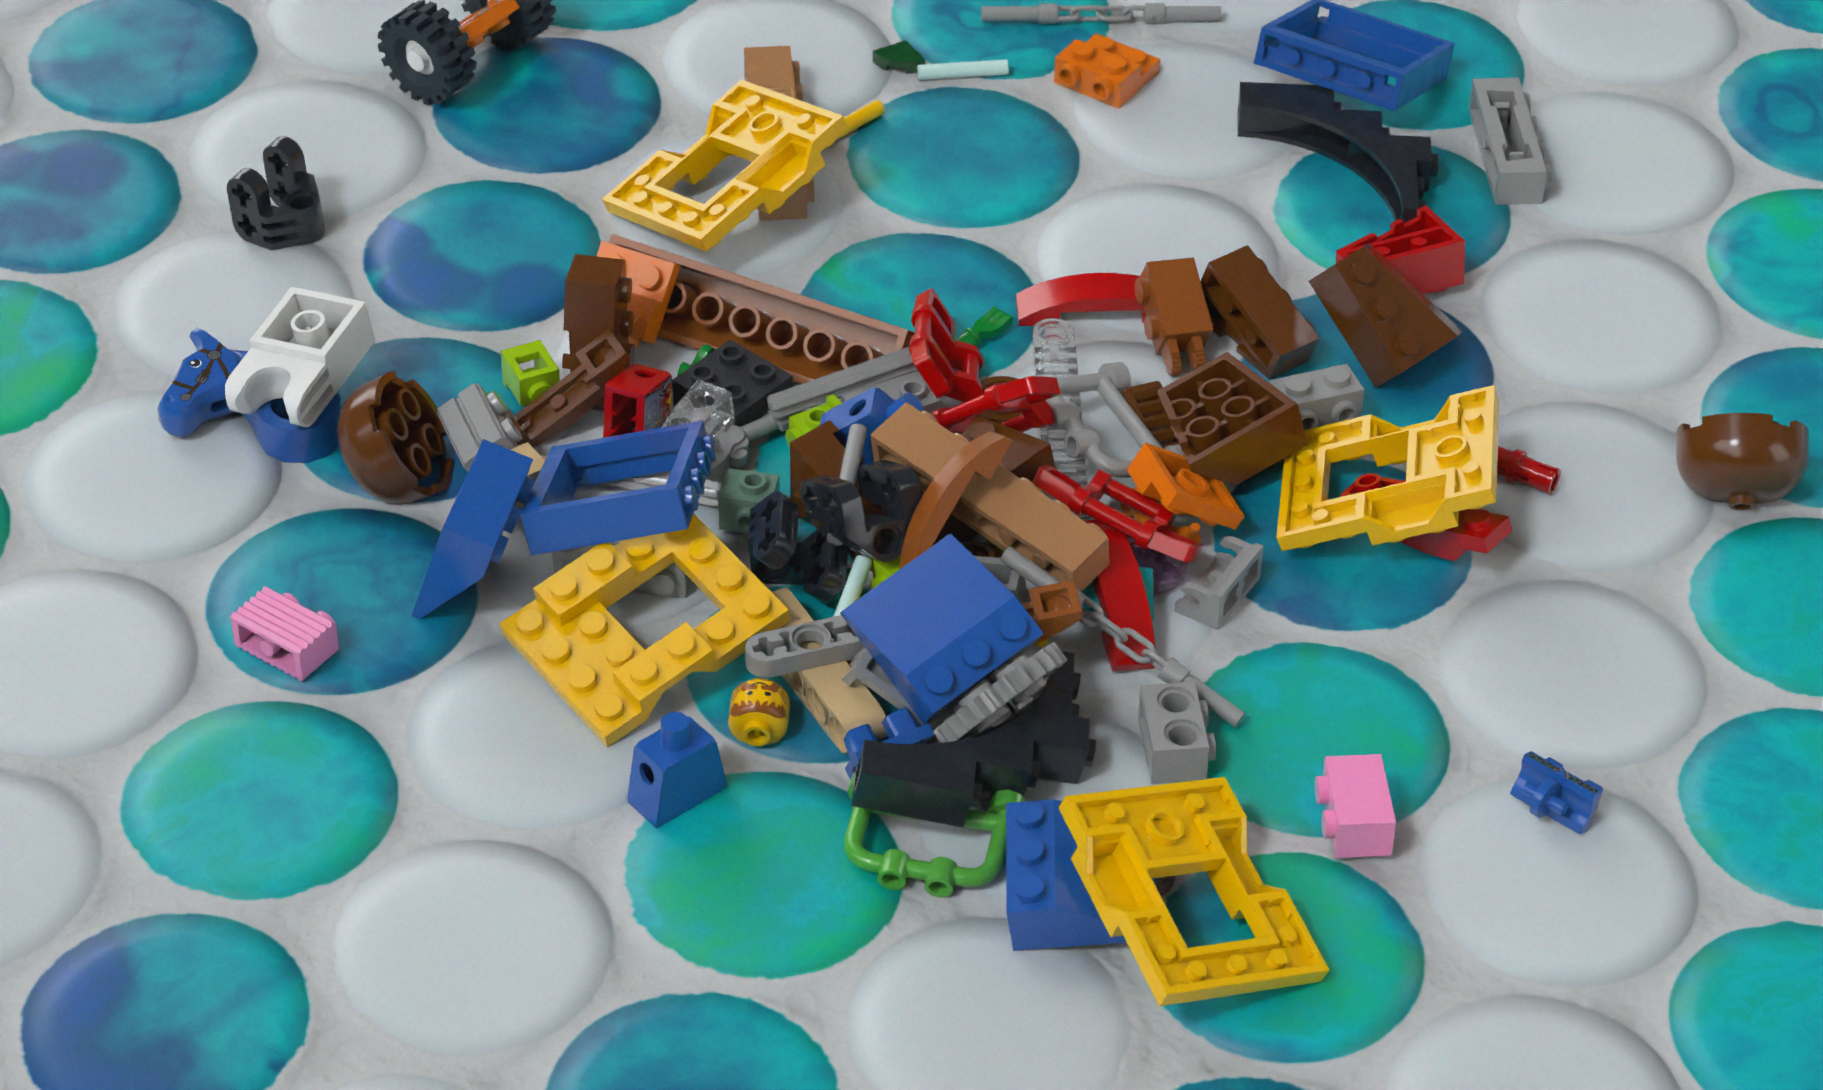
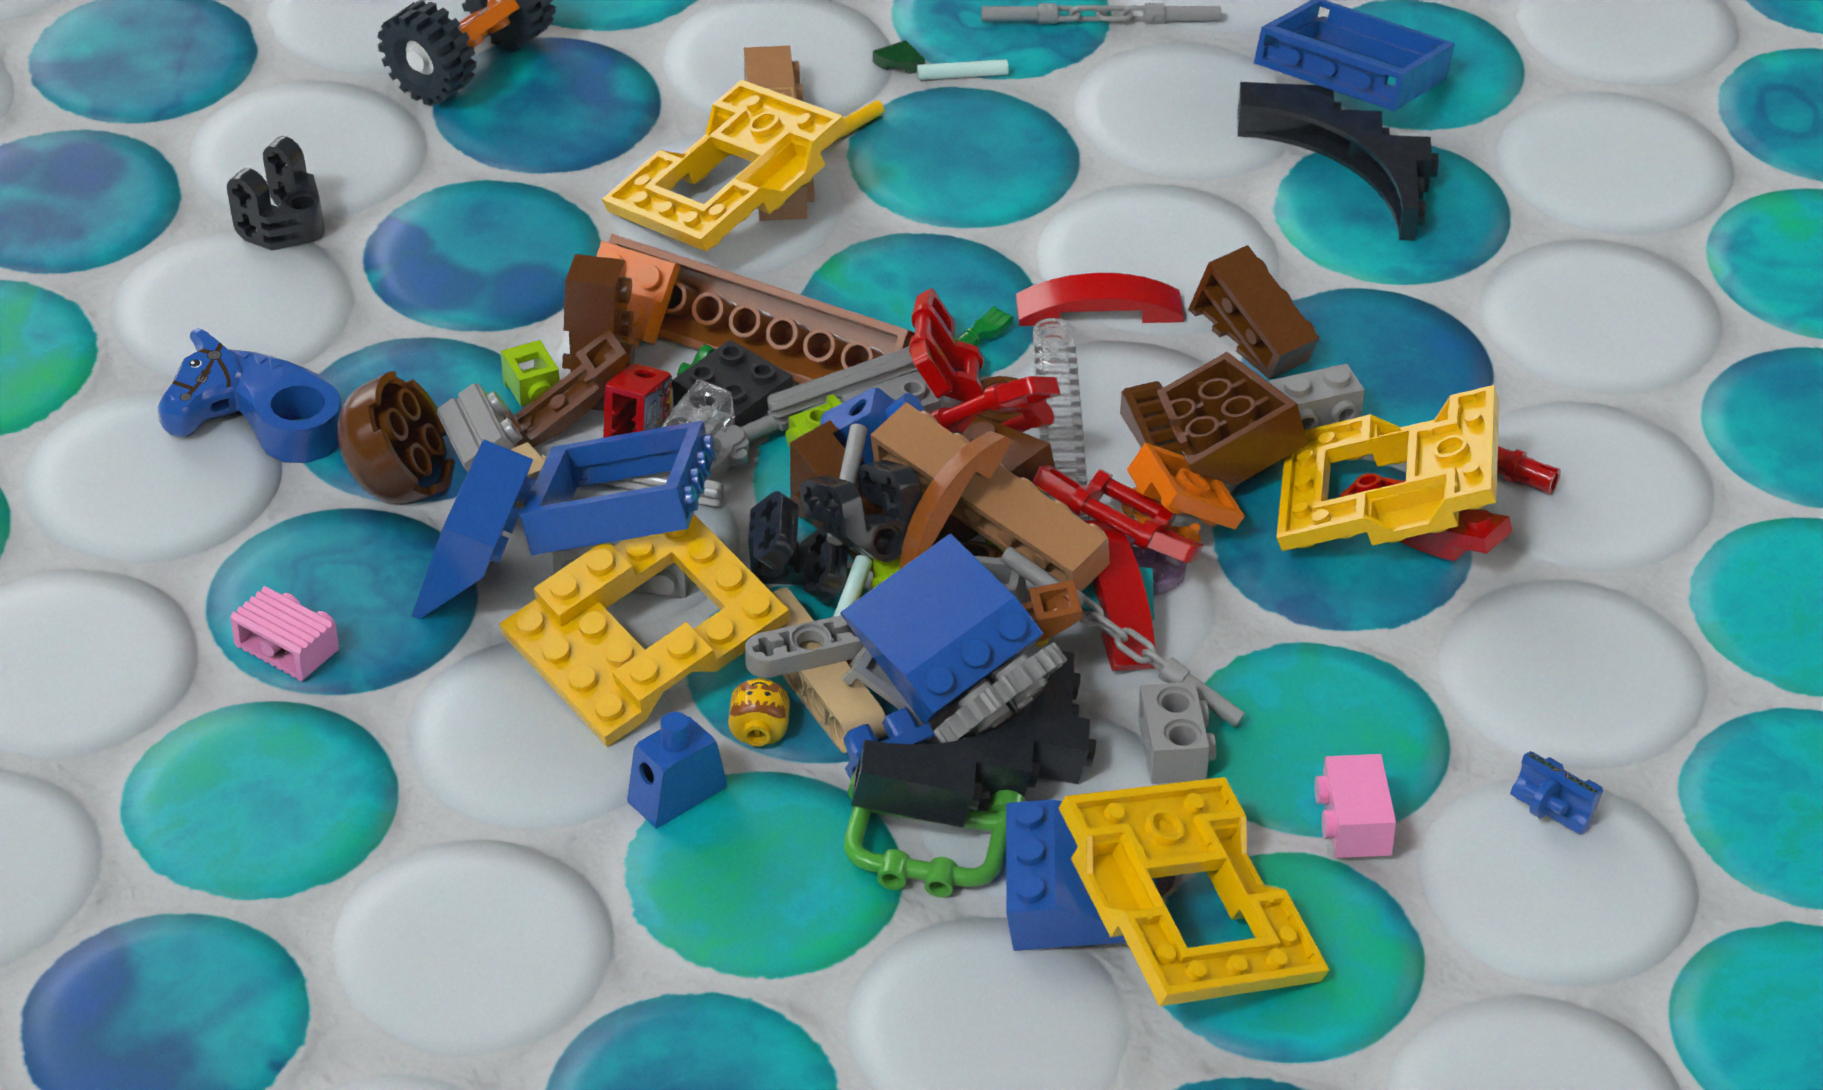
(301, 355): white brick -> none
(739, 494): sand green brick -> none
(1086, 443): light grey bar -> none
(1104, 69): orange plate -> none
(1174, 311): dark orange hinge -> none
(1222, 584): light grey hinge -> none
(1381, 314): reddish brown wedge -> none
(1421, 250): red wedge -> none
(1525, 174): light grey brick -> none
(1742, 458): reddish brown cylinder -> none

